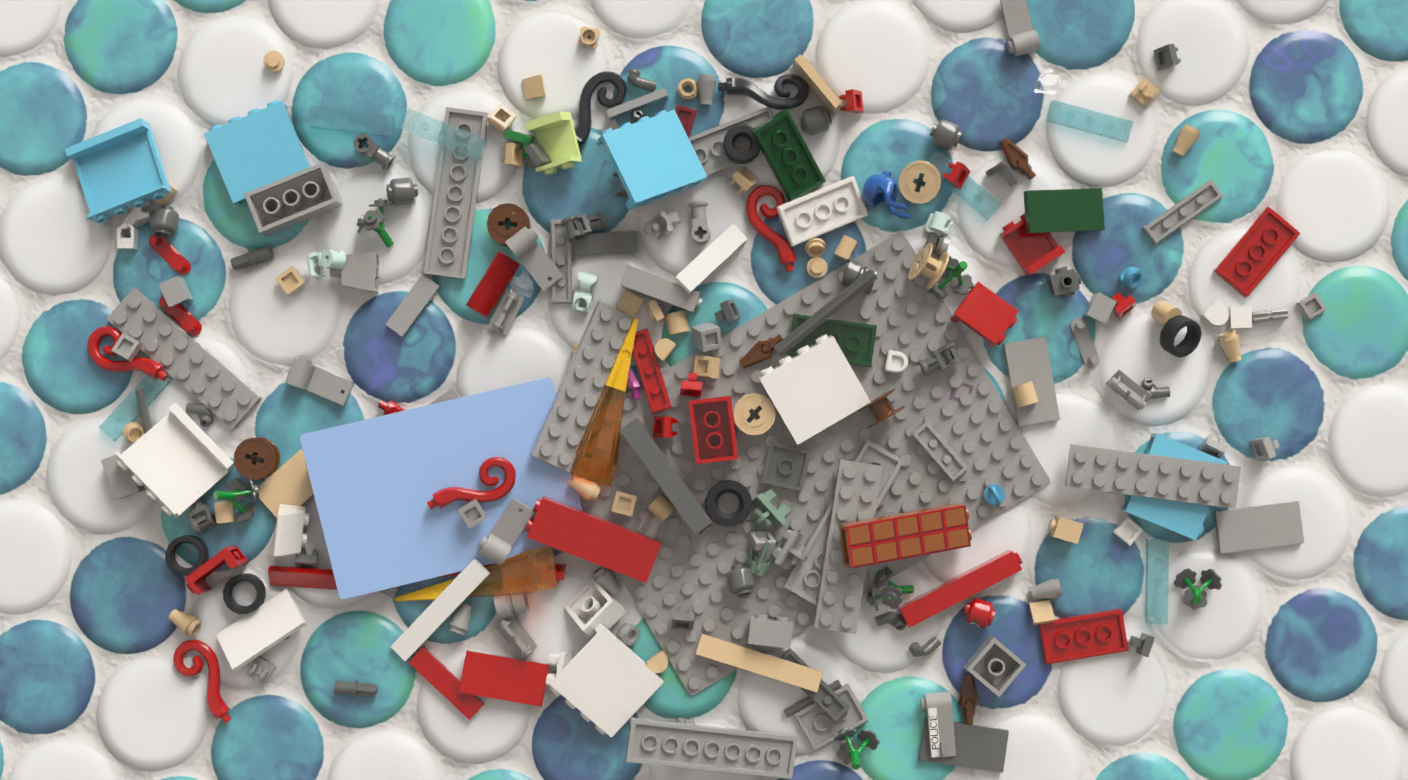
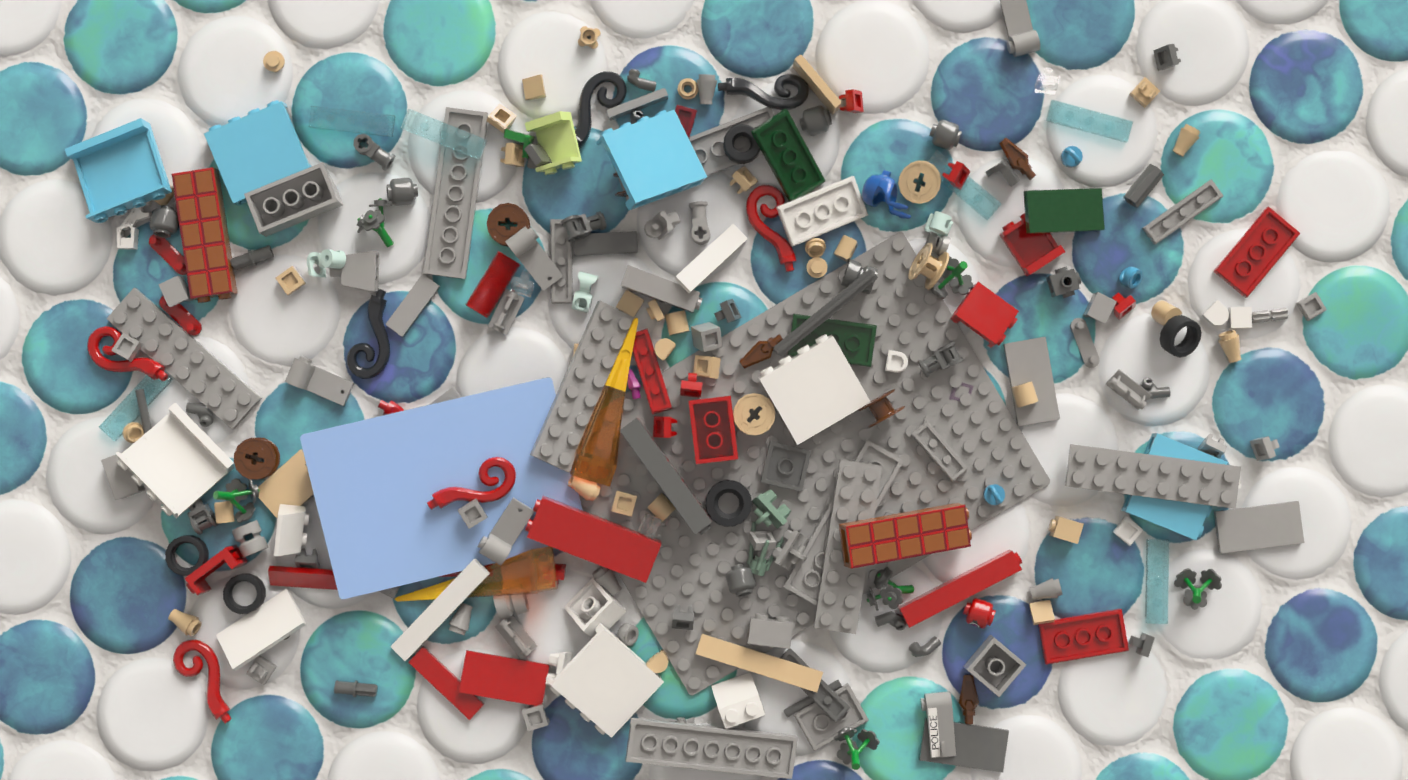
(204, 234): none -> dark orange brick
(254, 545): none -> light grey wheel
(375, 313): none -> black plant
(535, 717): none -> light grey panel
(738, 700): none -> white slope
(1071, 156): none -> dark azure tile
(1143, 185): none -> dark grey axle

